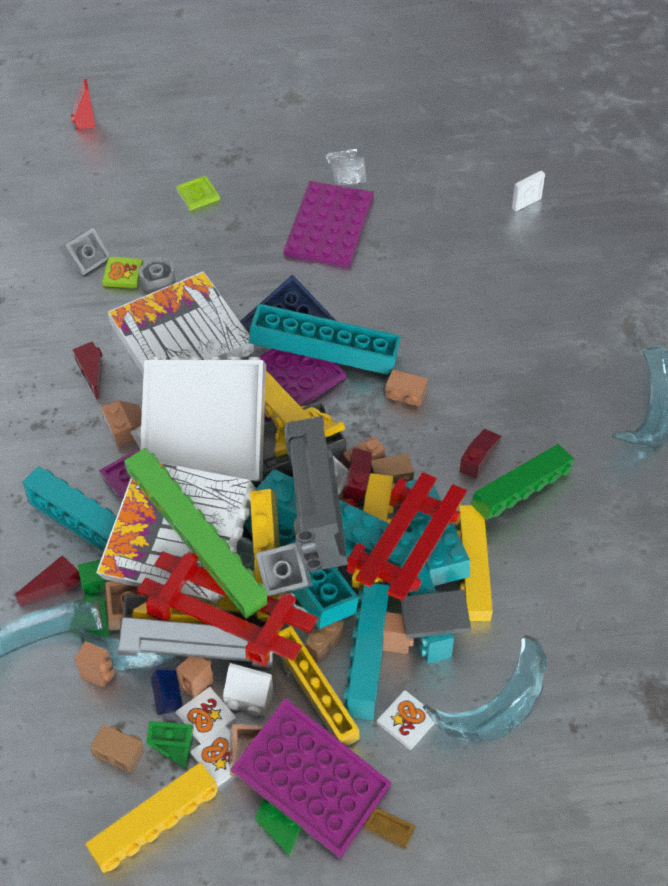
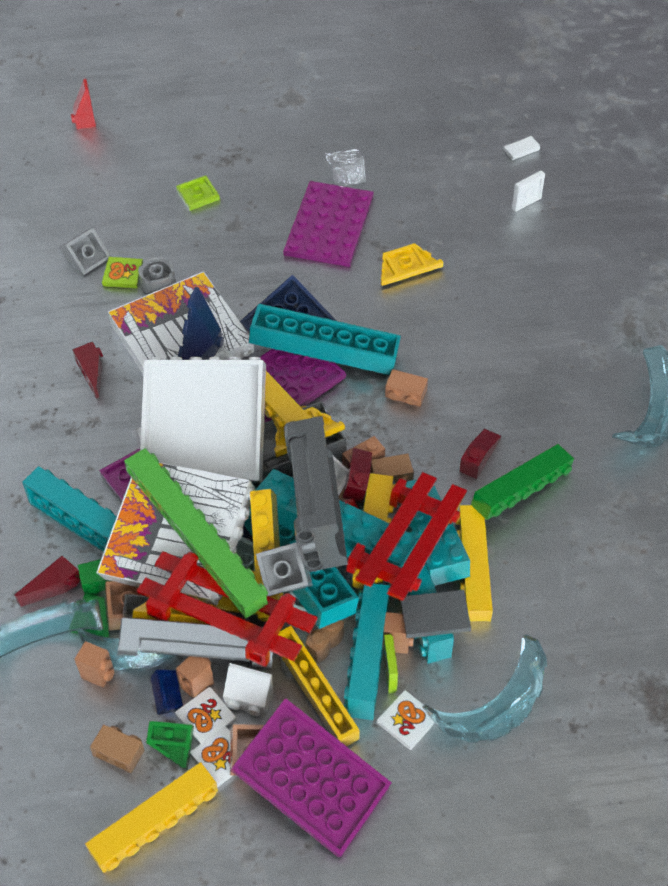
(121, 419): nougat slope -> none
(201, 330): none -> dark blue slope
(278, 826): green wing -> none
(389, 827): pearl gold tile -> none
(390, 663): none -> lime tile
(406, 262): none -> yellow wing
(521, 148): none -> white tile

